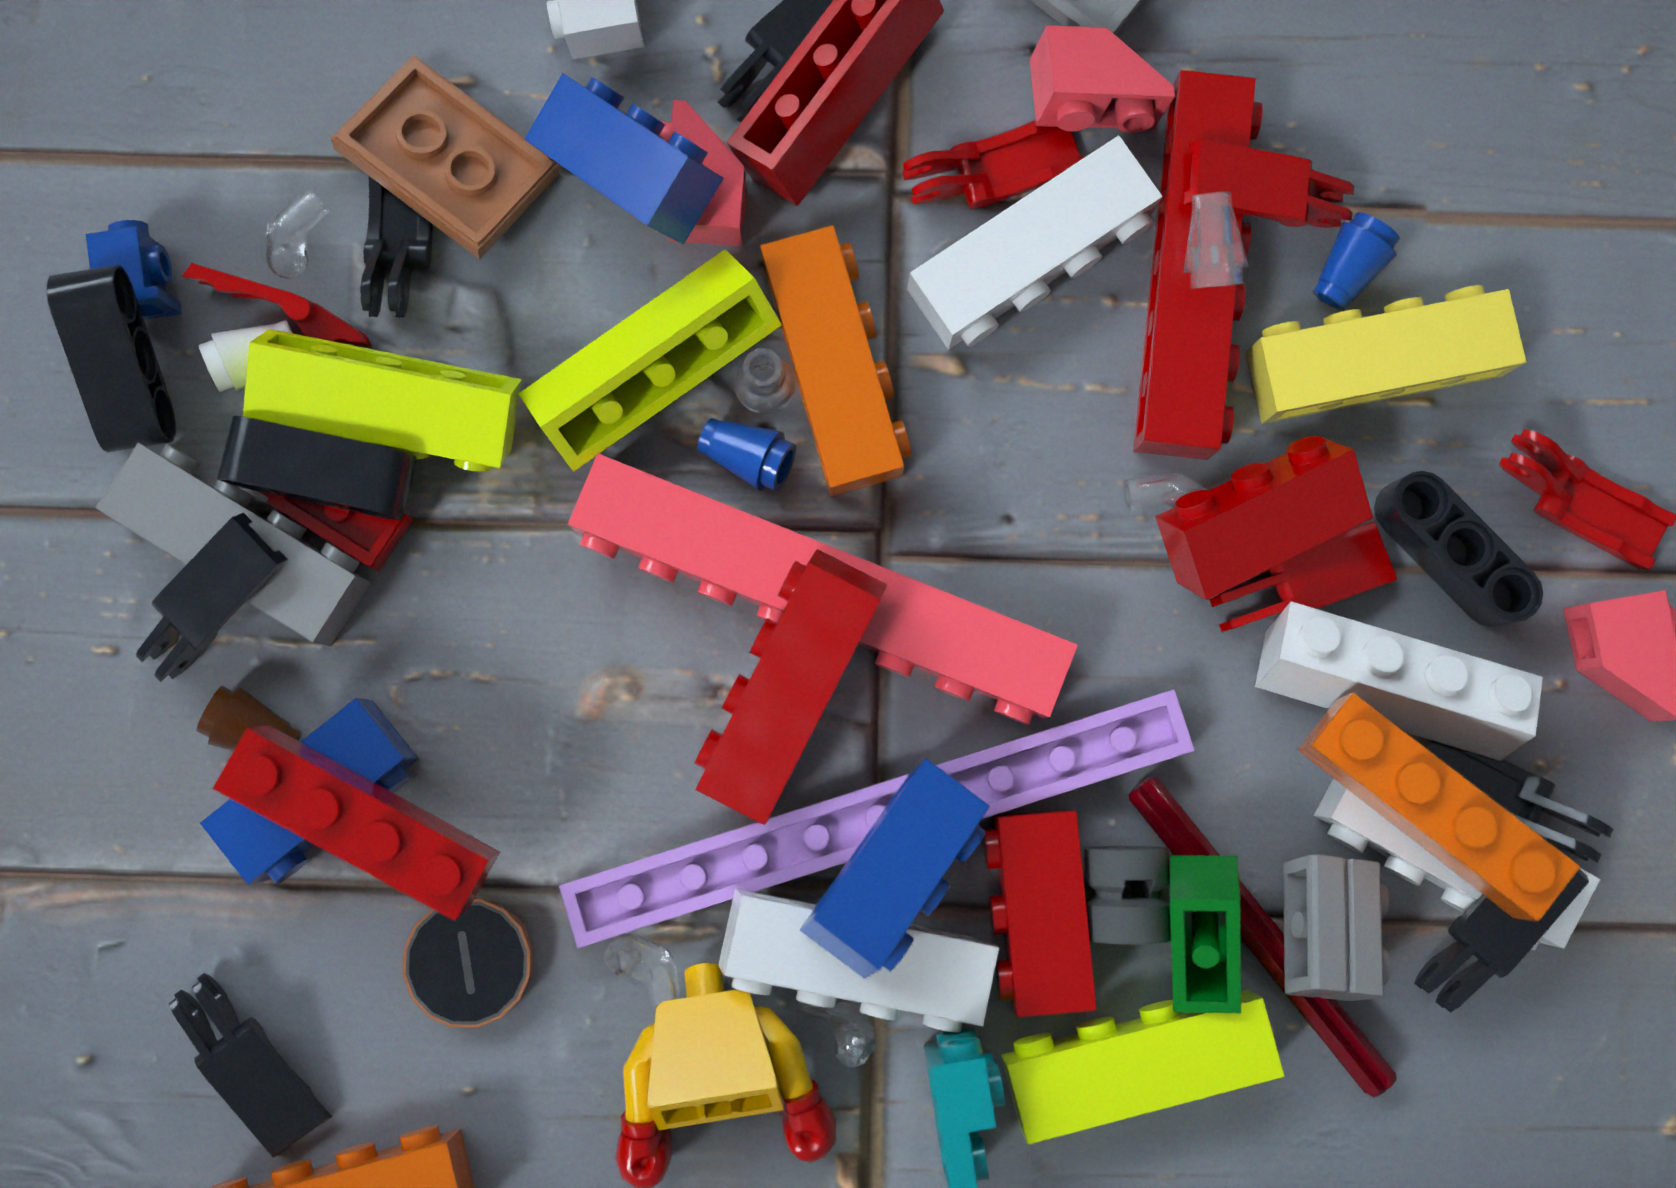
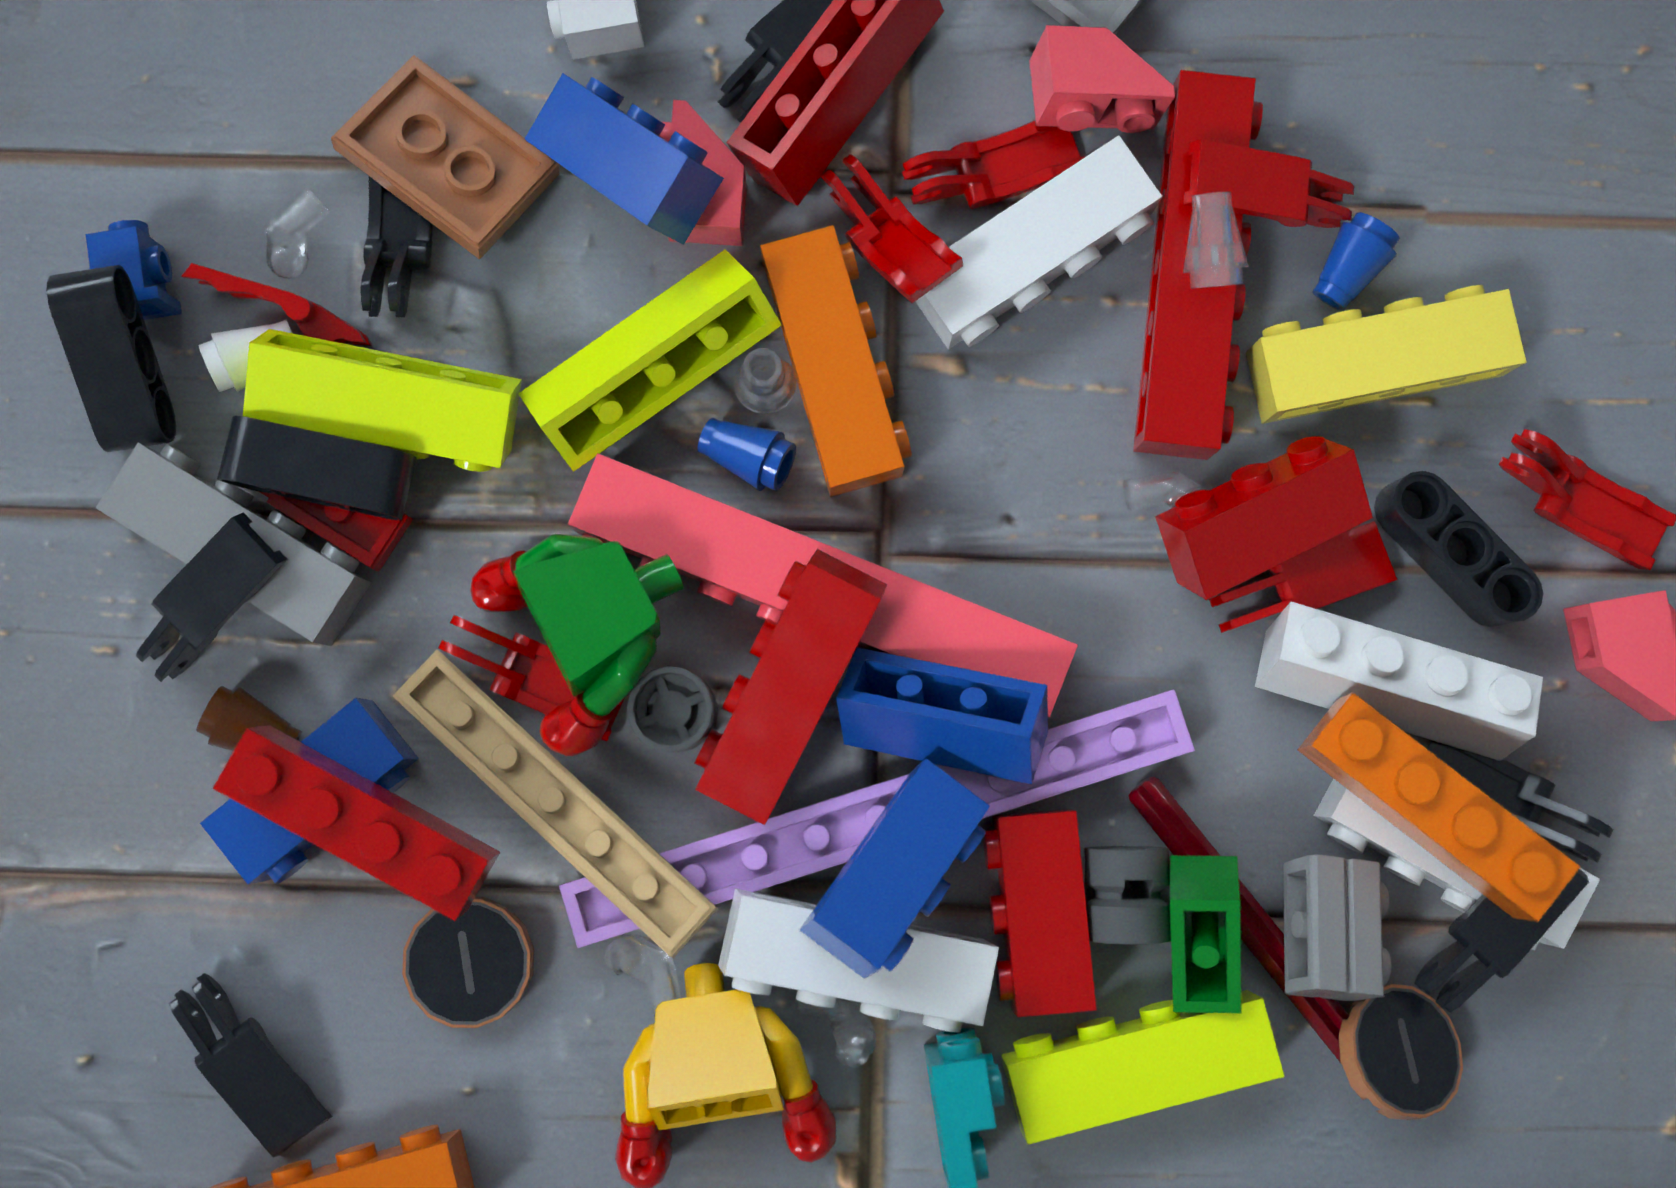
(526, 672): none -> red arm
(556, 804): none -> tan tile
(593, 619): none -> green torso
(672, 709): none -> dark grey wheel
(892, 237): none -> red arm
(944, 715): none -> blue brick
(1401, 1053): none -> black tile

